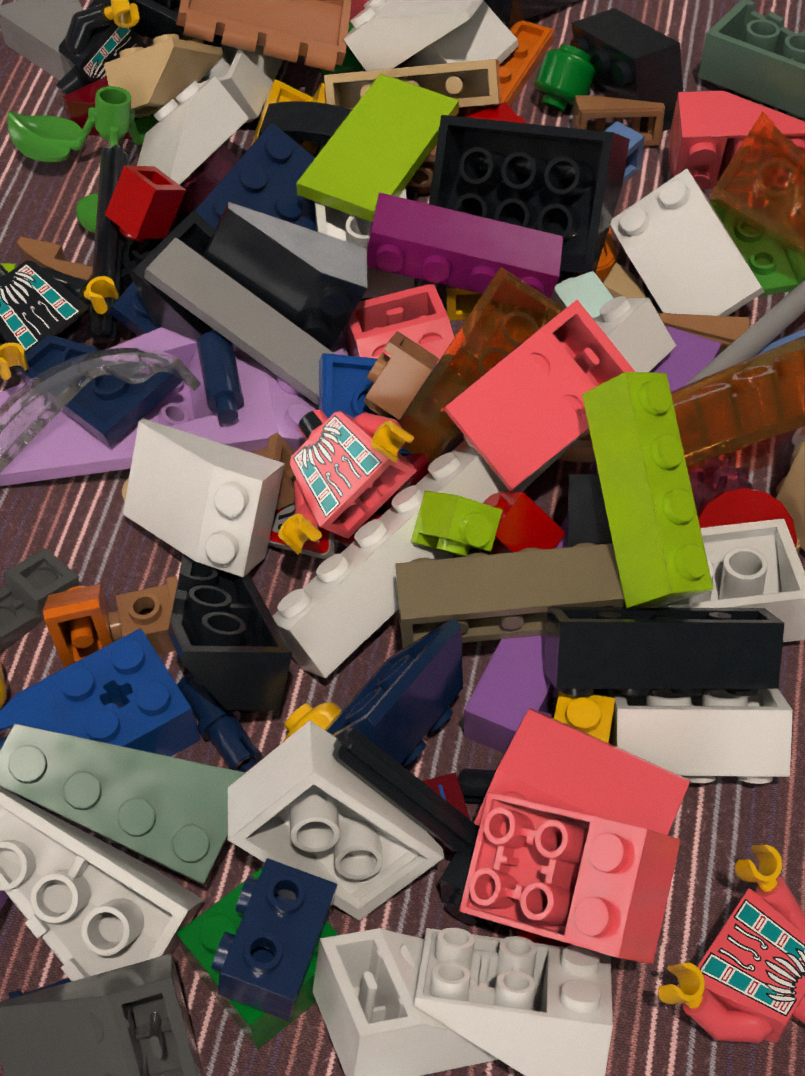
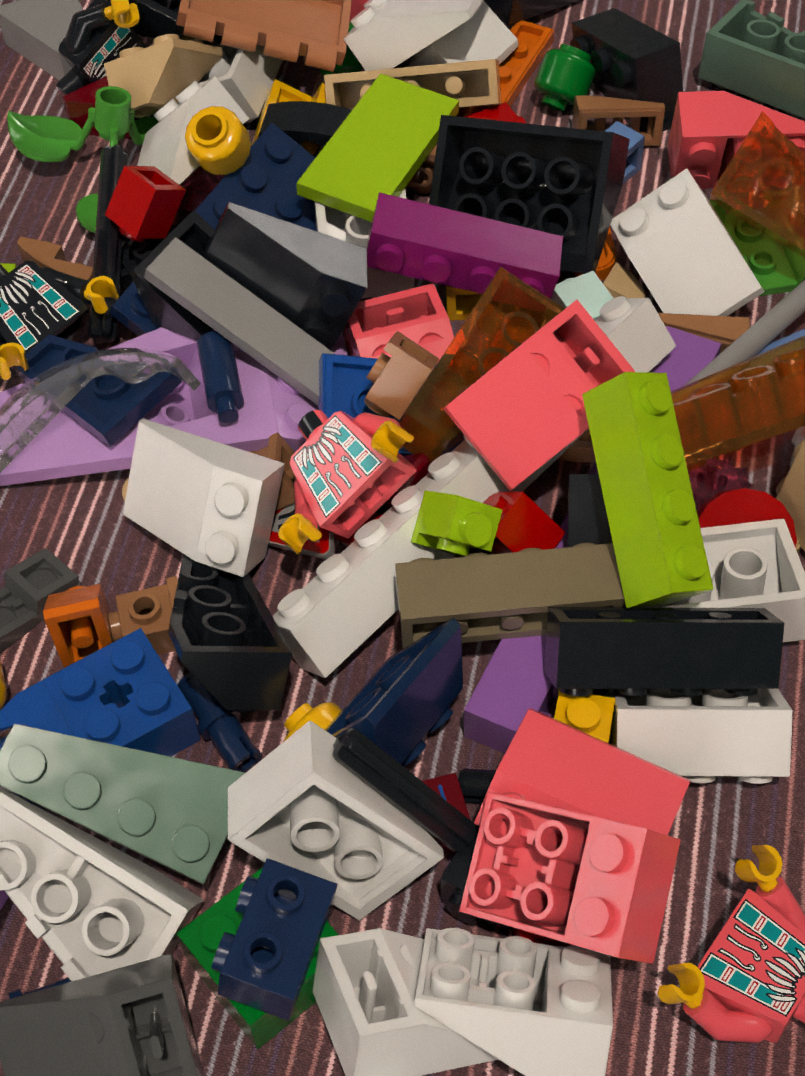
(218, 140): none -> yellow head

